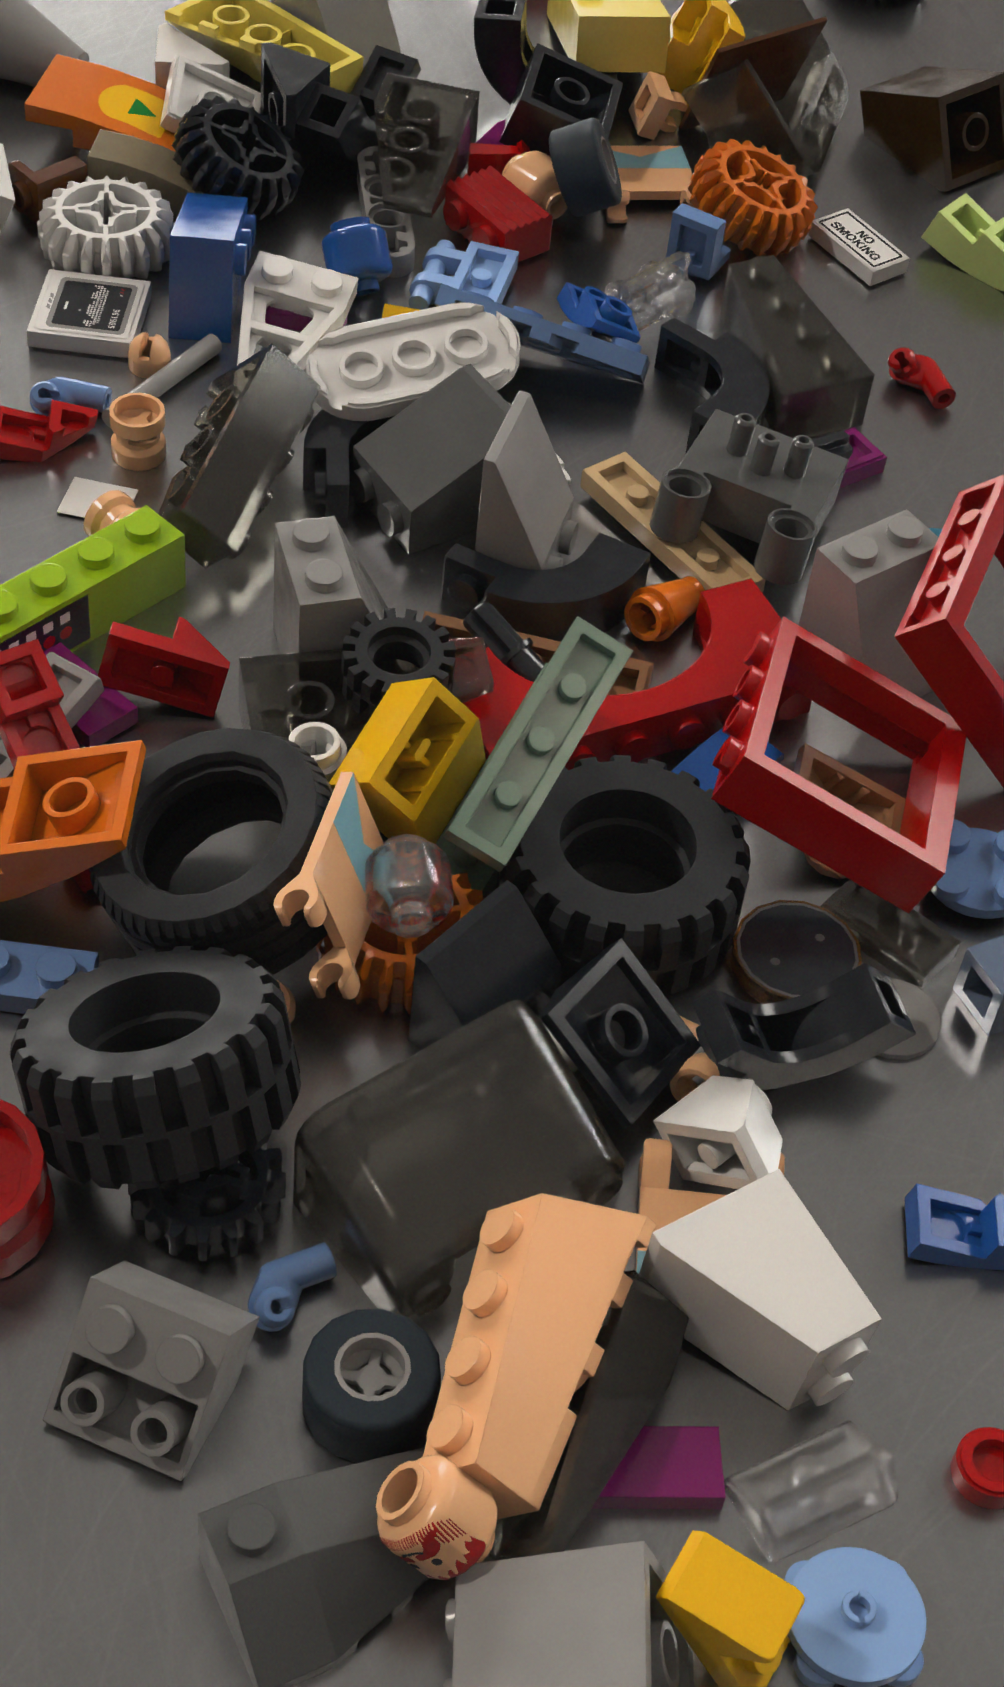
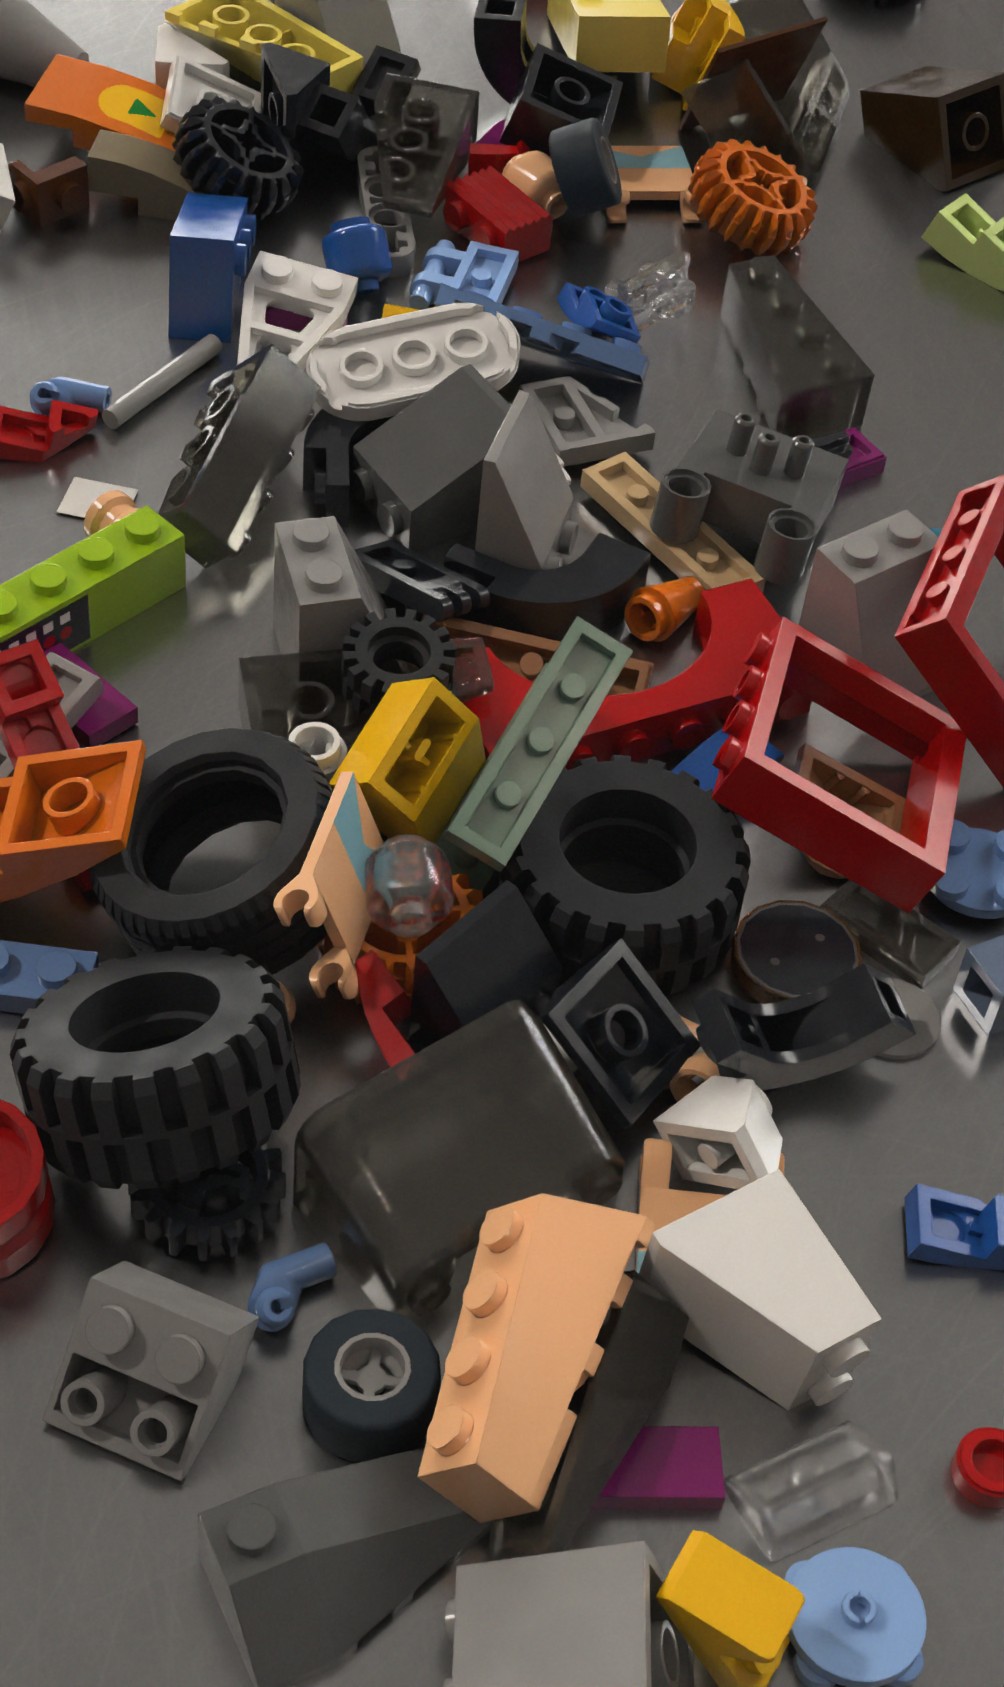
(88, 313): tile -> none
(106, 228): white gear -> none
(137, 430): light nougat wheel -> none
(146, 345): light nougat hinge -> none
(173, 670): red slope -> none
(384, 1007): none -> red slope
(421, 581): none -> black hinge
(436, 1517): light nougat head -> none
(503, 641): black axle -> none
(583, 424): none -> light grey wing
(652, 106): light nougat tile -> none
(702, 237): medium blue bracket -> none
(717, 369): black arch -> none
(859, 247): white tile -> none
(921, 374): red arm -> none

